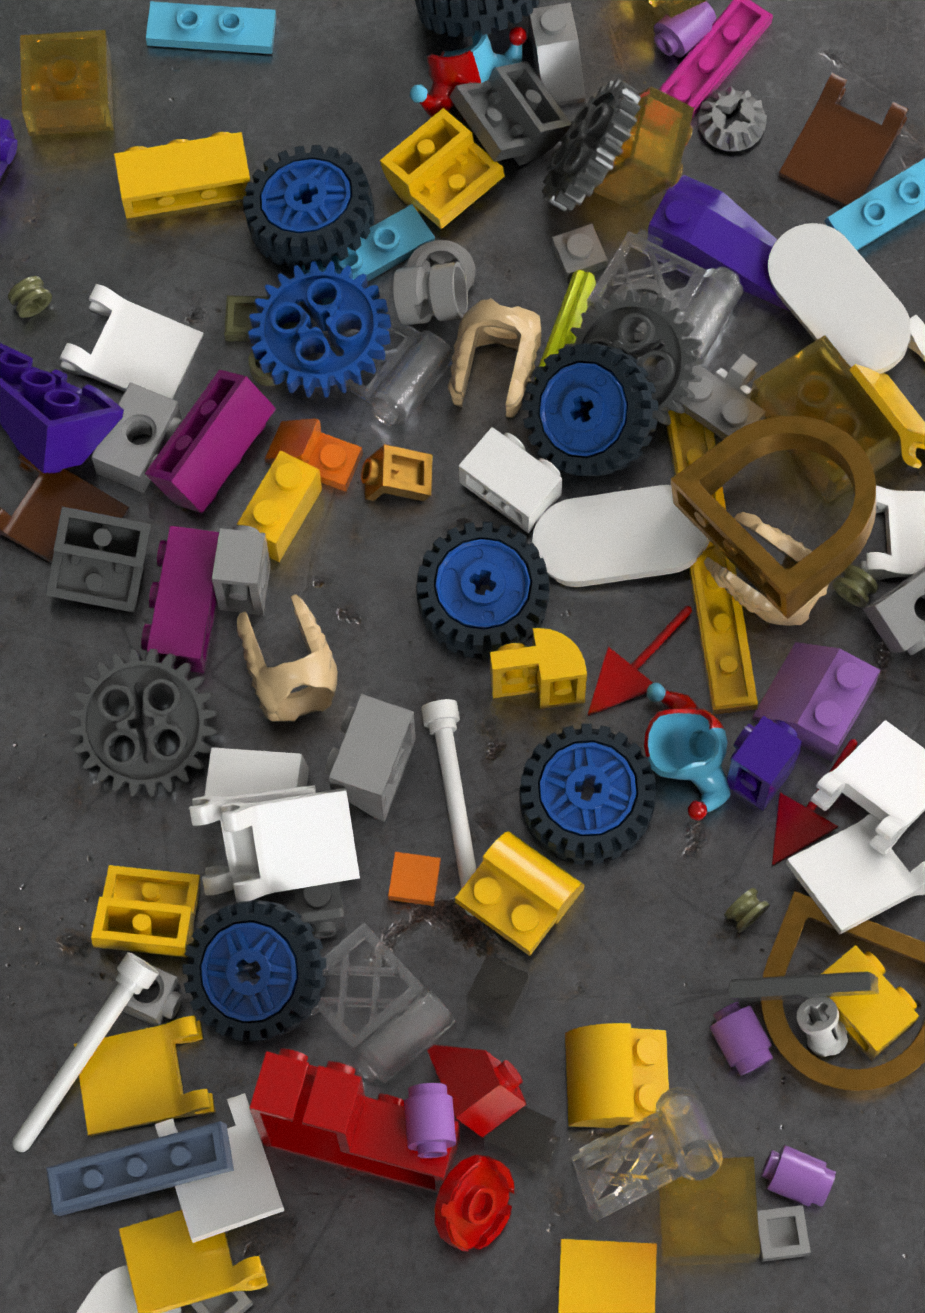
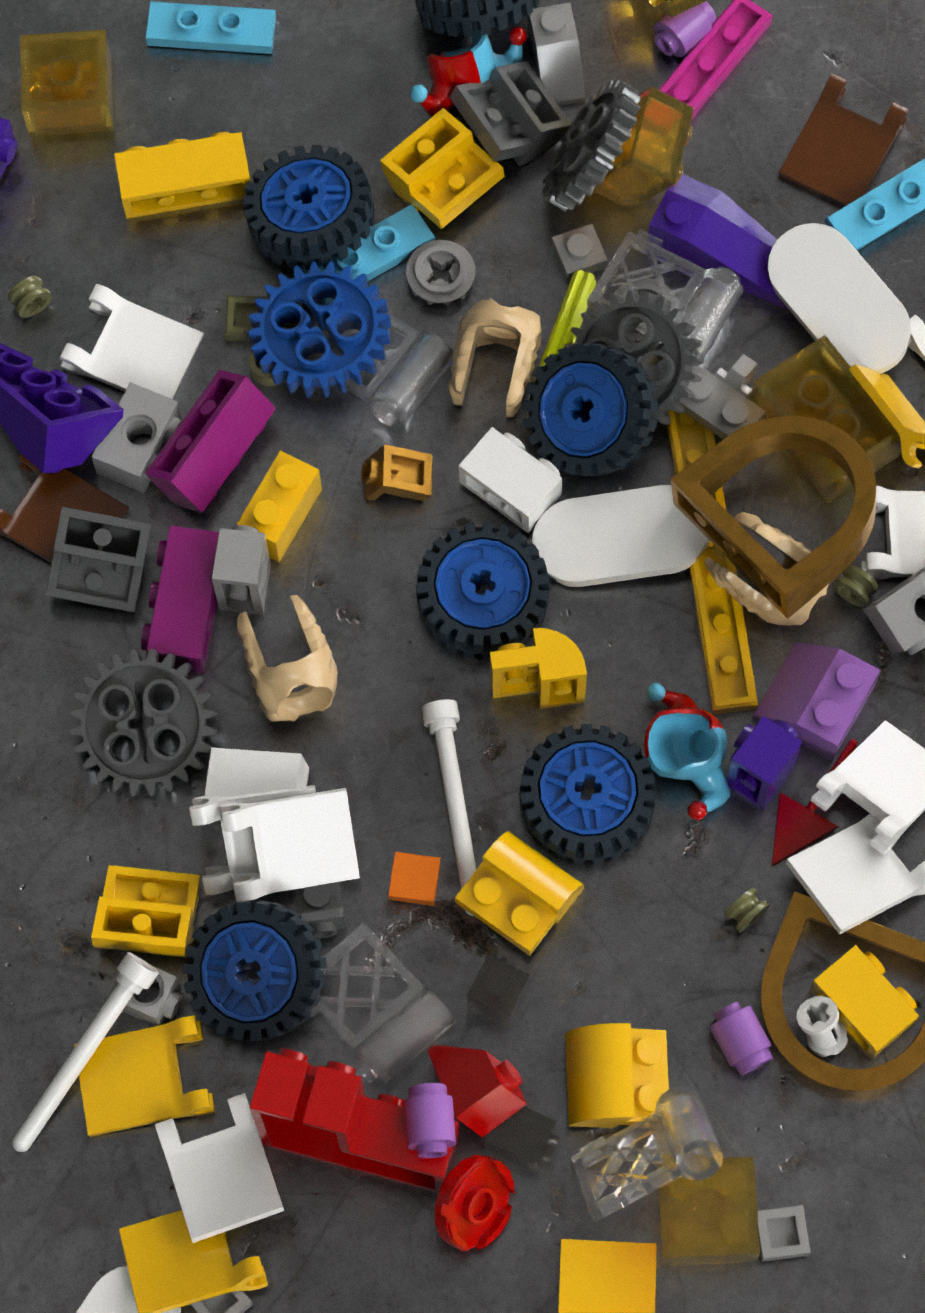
(140, 1168): sand blue tile -> none
(330, 455): orange slope -> none
(372, 754): light grey slope -> none
(425, 294): light grey wheel -> none
(621, 680): red piece -> none
(739, 134): light grey gear -> none
(798, 1176): medium lavender brick -> none
(803, 986): dark grey tile -> none

